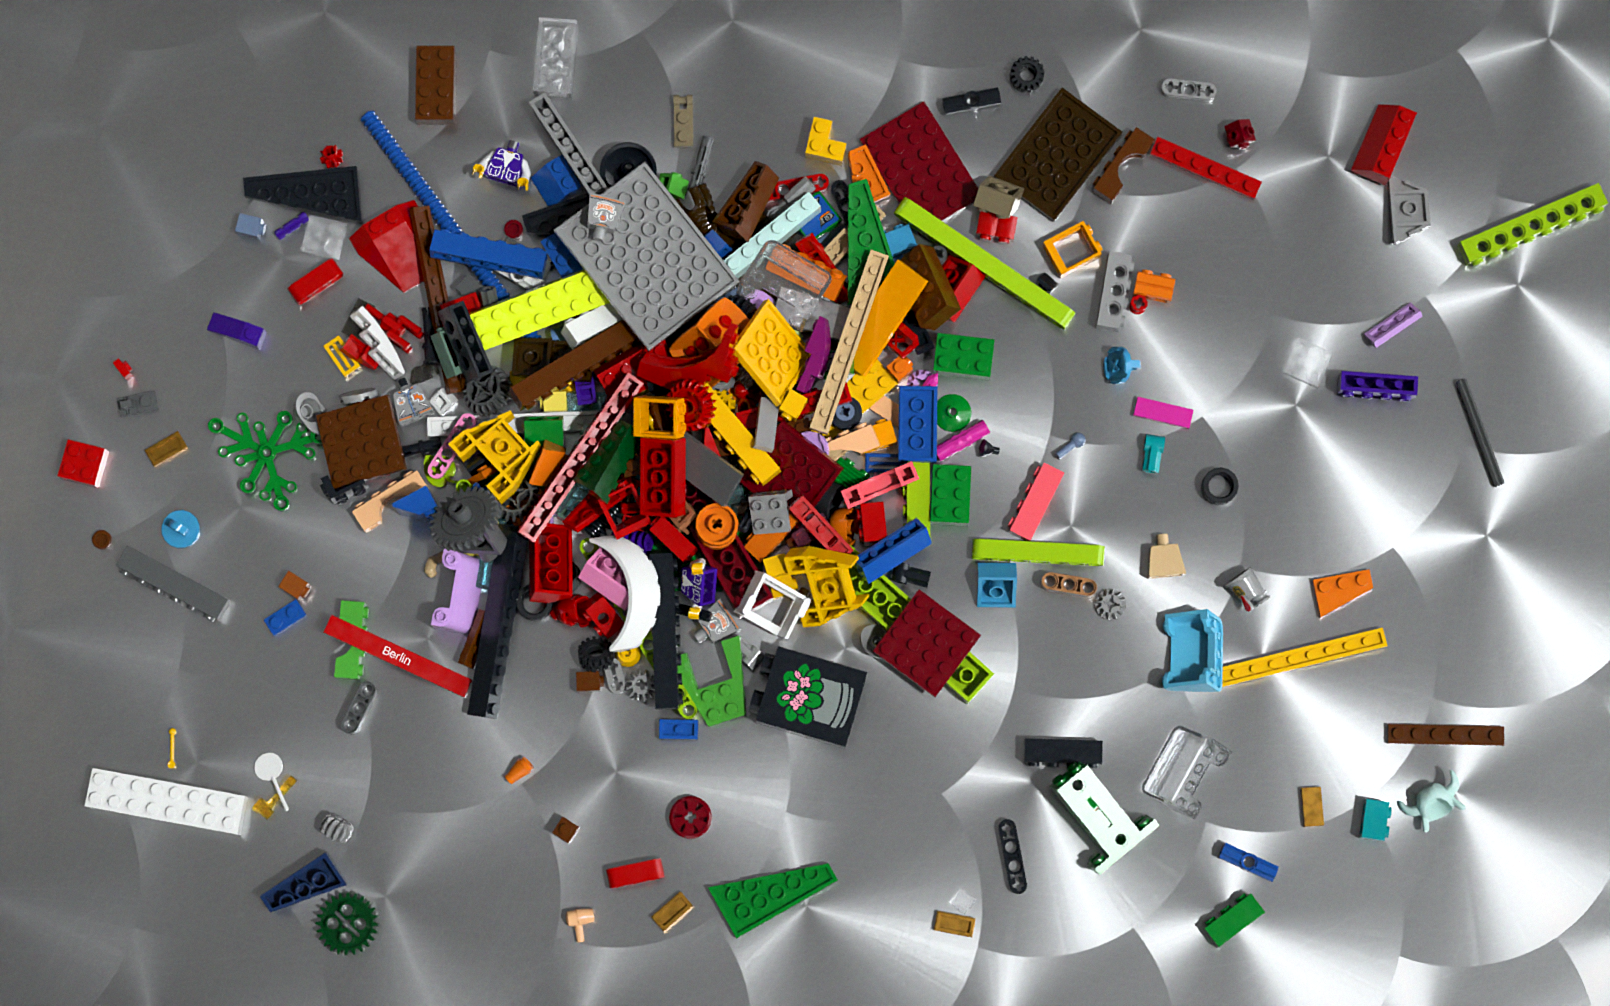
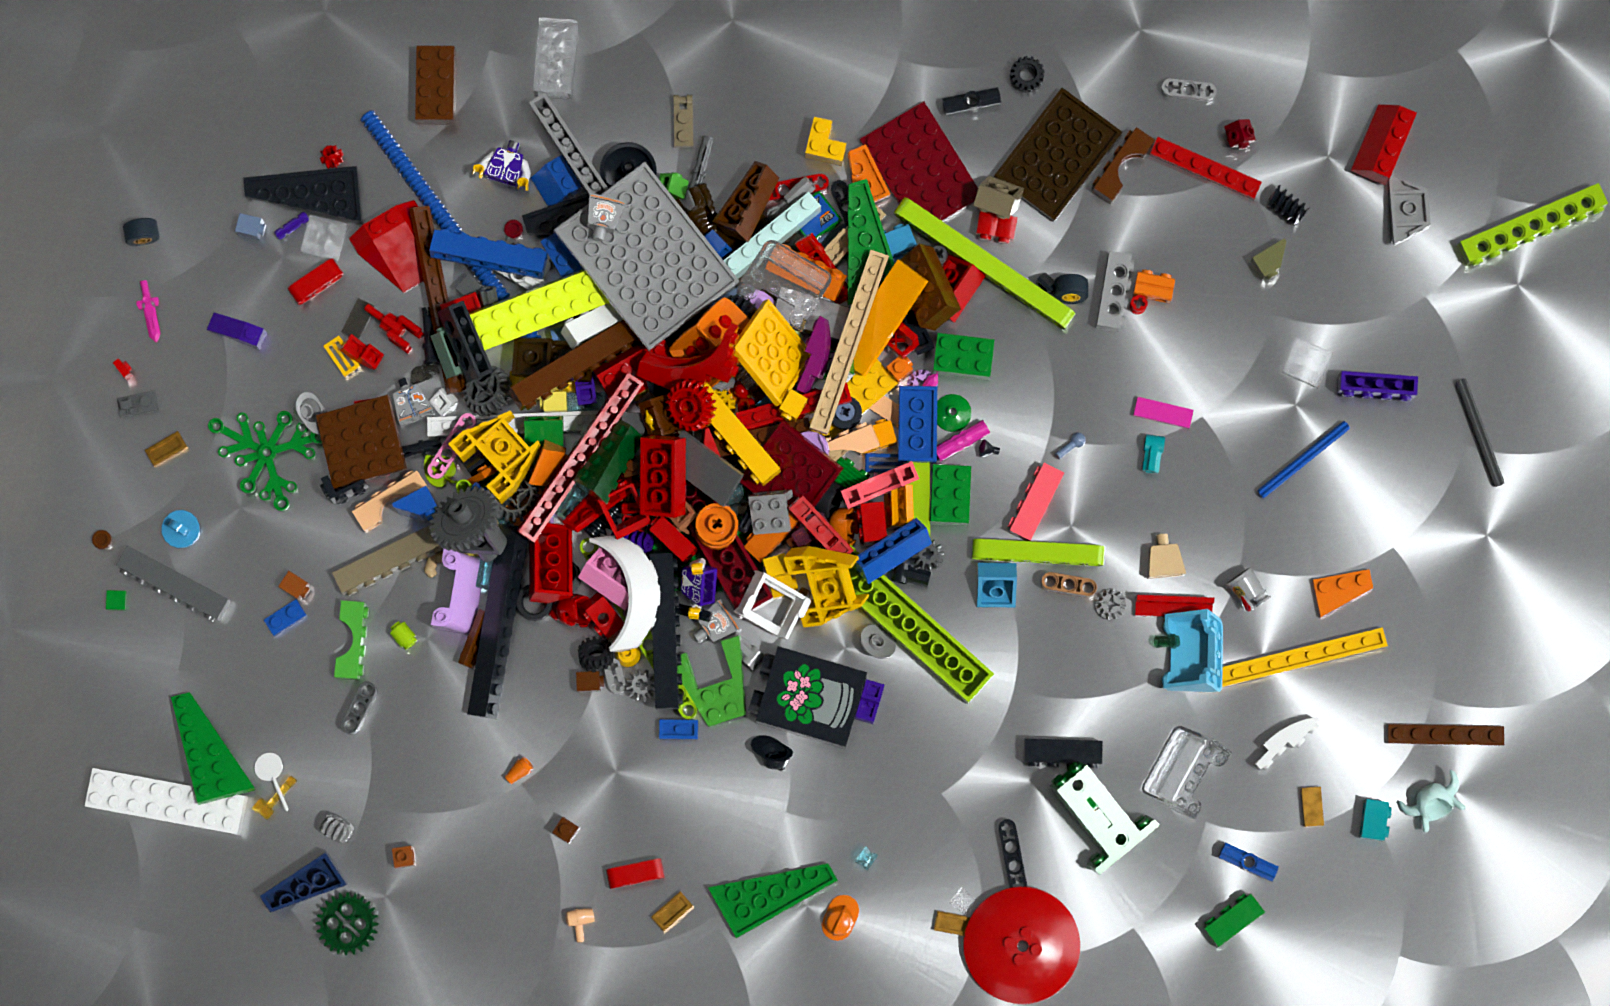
(83, 463): red brick -> none
(116, 600): none -> green tile
(141, 231): none -> black wheel
(149, 311): none -> dark pink sword
(171, 764): yellow hinge -> none
(210, 763): none -> green wing
(358, 395): light grey tile -> none
(382, 349): white slope -> none
(385, 561): none -> dark tan brick
(397, 656): red tile -> none
(403, 635): none -> lime brick
(403, 857): none -> dark orange brick
(641, 417): light orange window -> none
(682, 808): dark red wheel -> none
(766, 425): light grey tile -> none
(773, 752): none -> black piece
(840, 917): none -> orange piece
(866, 858): none -> clear light blue wheel
(869, 701): none -> dark purple slope
(899, 507): none -> light orange slope
(927, 643): dark red plate -> none
(933, 558): none -> dark grey gear
(993, 940): none -> red dish
(1055, 258): light orange window -> none
(1071, 288): none -> black wheel
(1119, 365): dark azure tile -> none
(1160, 605): none -> red fence
(1167, 641): none -> clear green pin
(1205, 486): black tyre -> none
(1269, 260): none -> olive slope
(1287, 205): none -> black piece
(1291, 735): none -> white slope
(1303, 459): none -> blue axle
(1393, 325): lavender plate -> none

